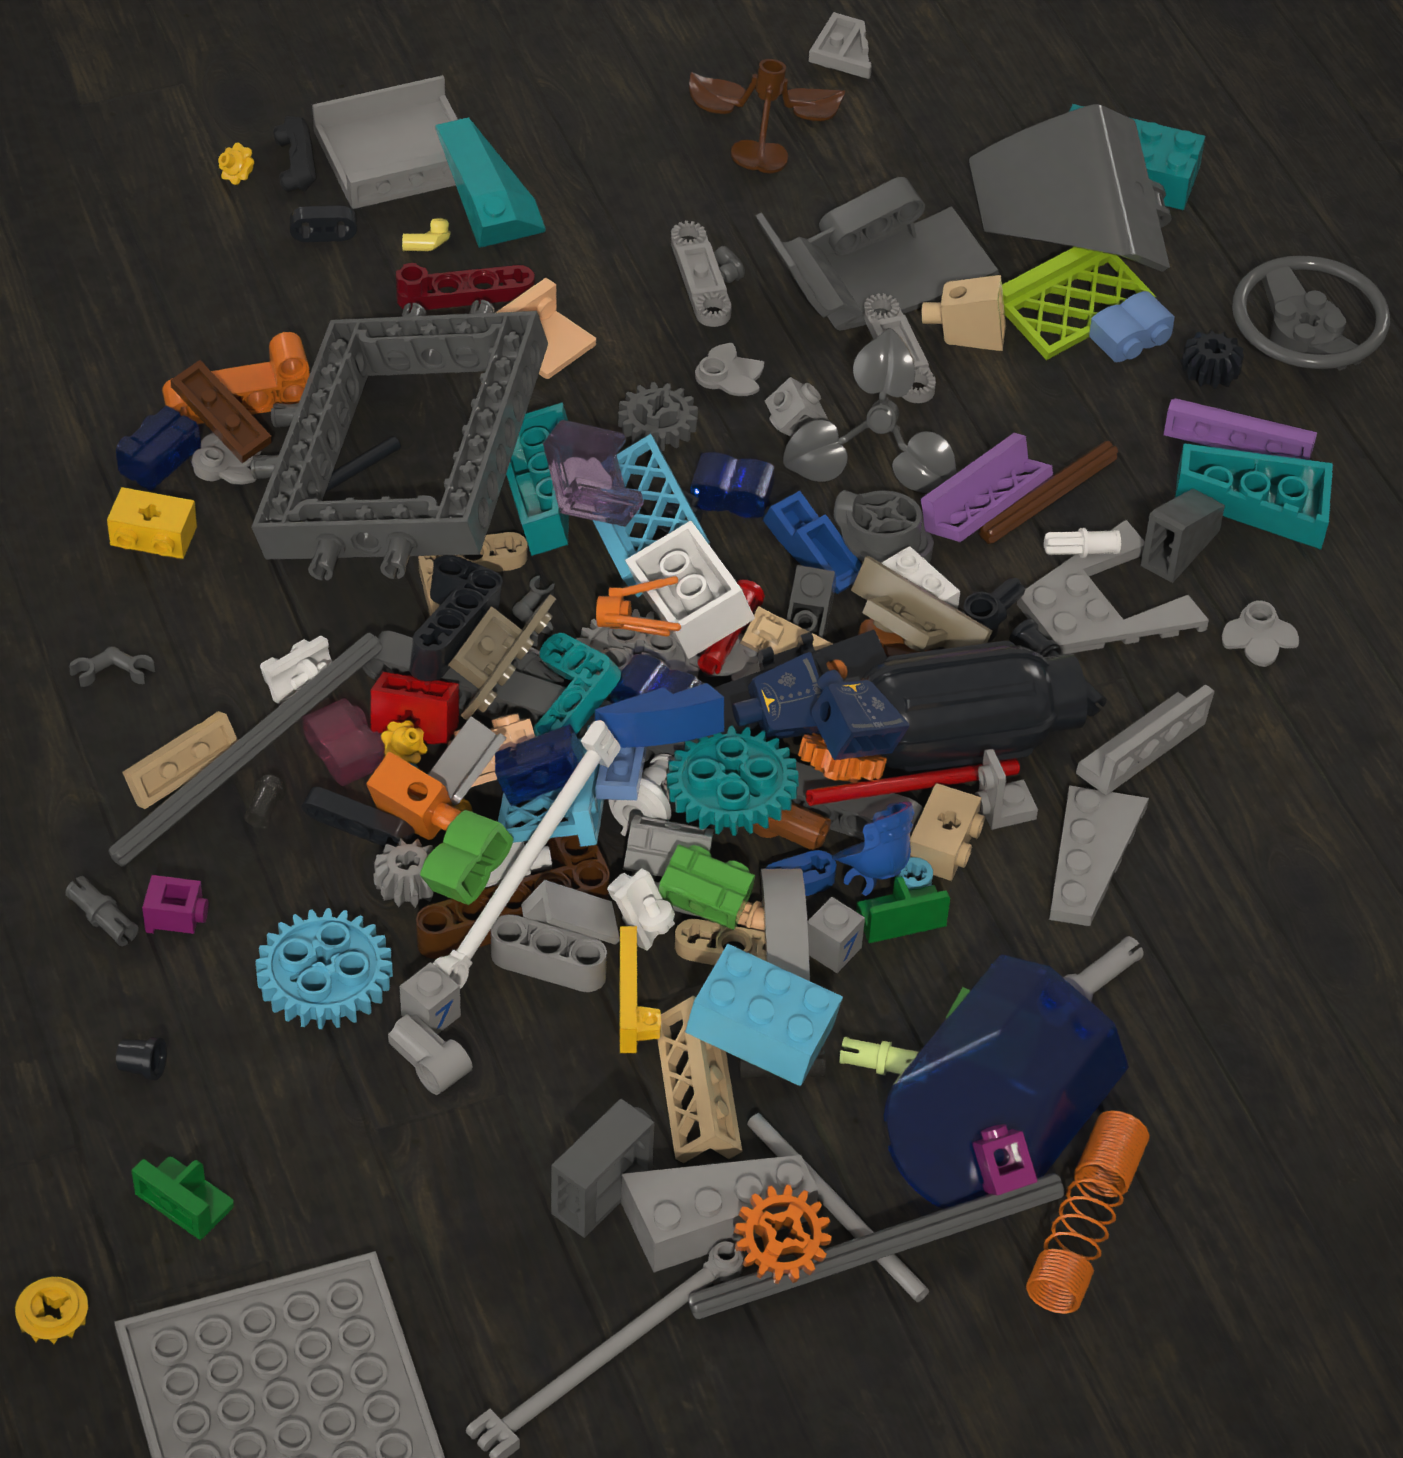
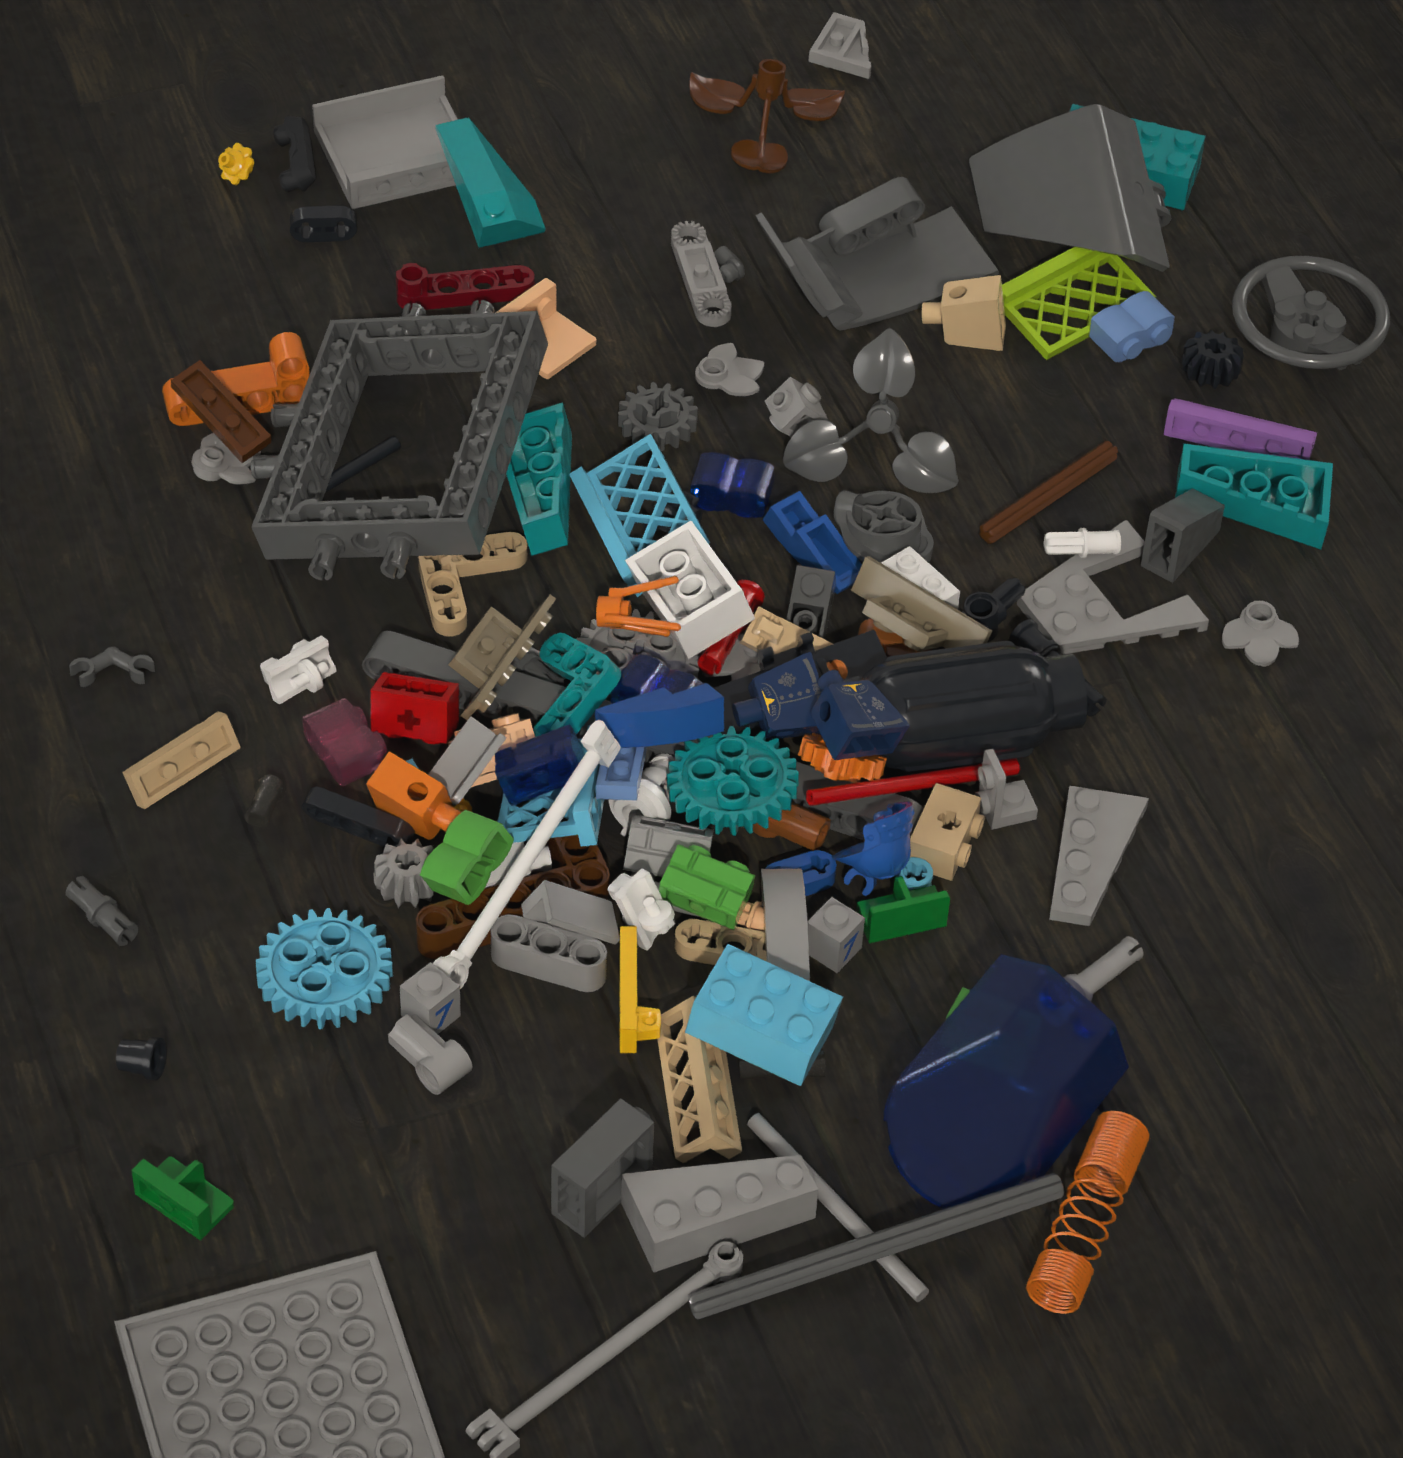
(59, 1294): yellow gear -> none
(152, 523): yellow brick -> none
(157, 447): clear blue brick -> none
(174, 905): magenta brick -> none
(244, 750): dark grey axle -> none
(404, 741): yellow plant -> none
(430, 240): light yellow arm -> none
(464, 596): black beam -> none
(524, 607): dark grey arm -> none
(589, 474): clear purple panel -> none
(796, 1243): orange gear -> none
(876, 1056): yellowish green pin -> none
(898, 322): light grey plate -> none
(978, 487): medium lavender fence -> none
(1014, 1171): magenta brick -> none
(1145, 740): light grey fence -> none

